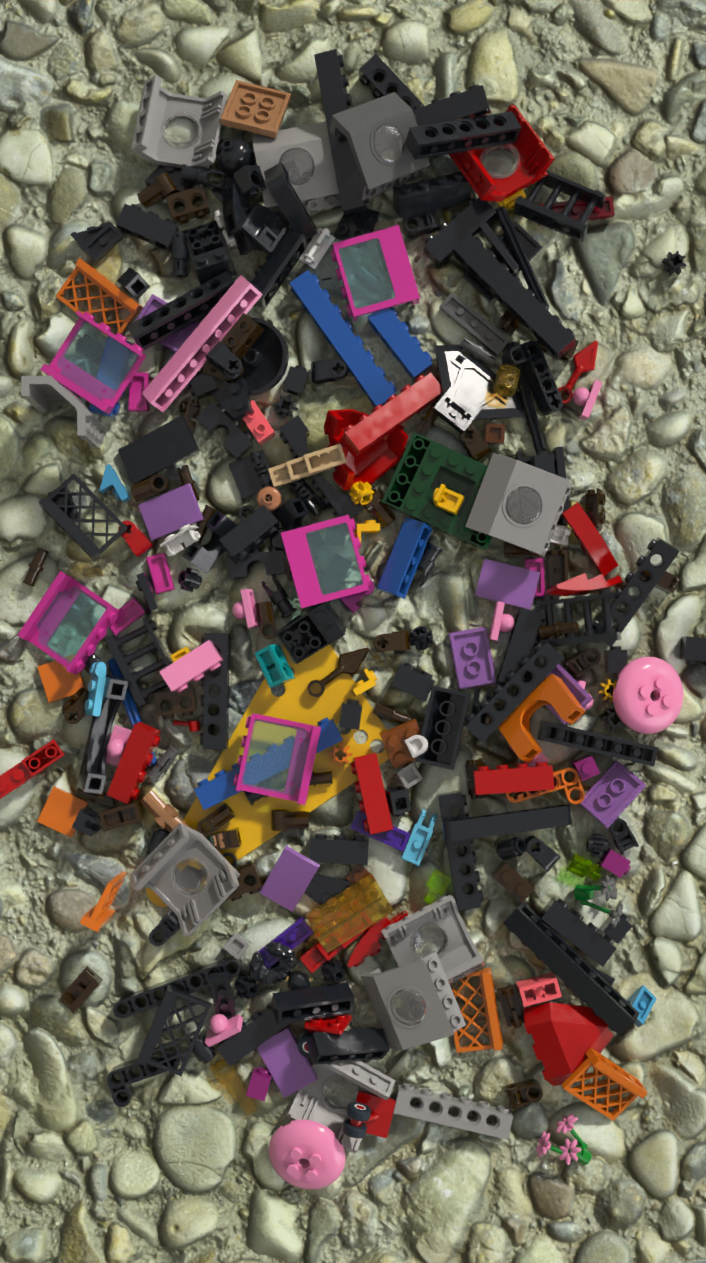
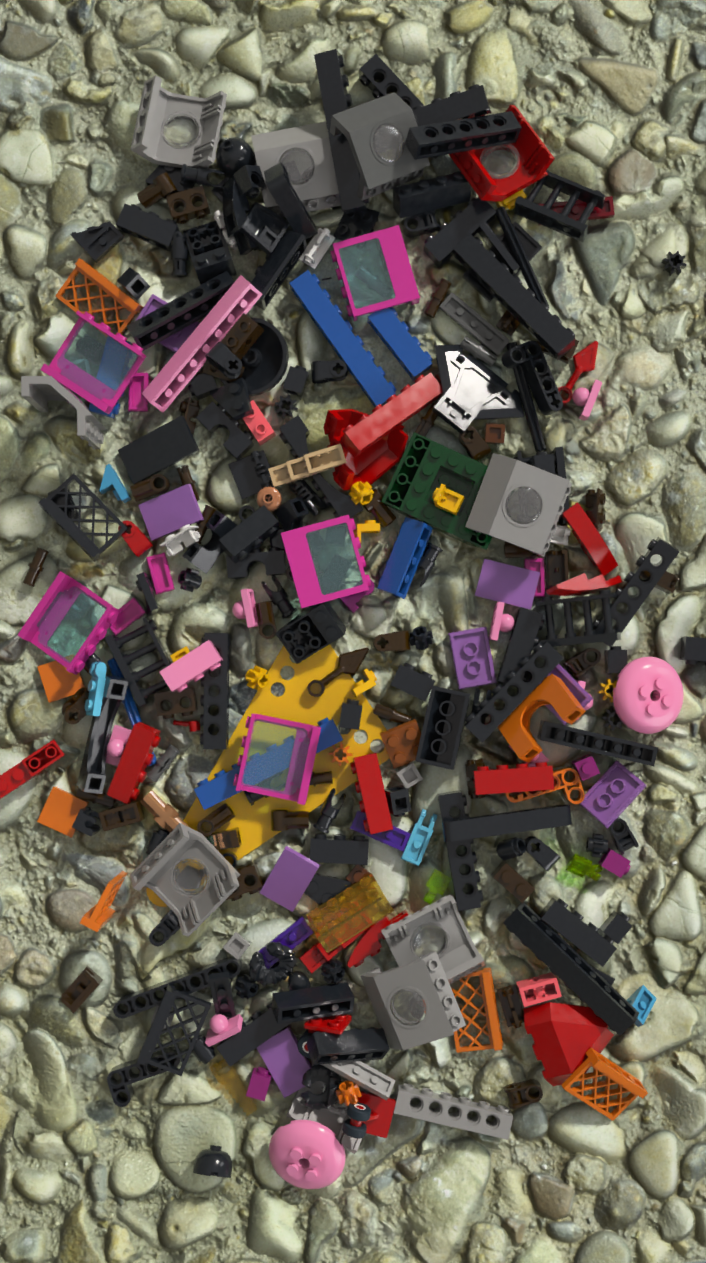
(213, 1162): none -> black cylinder
(255, 109): medium nougat plate -> none
(257, 678): none -> yellow gear
(274, 665): teal brick -> none
(328, 1097): none -> black piece
(329, 812): none -> black piece
(348, 1093): none -> orange gear
(417, 745): white tile -> none
(437, 298): none -> dark brown pin
(507, 378): clear yellow piece -> none
(558, 629): dark brown axle -> none
(572, 1150): bright pink plant -> none
(586, 892): plant -> none

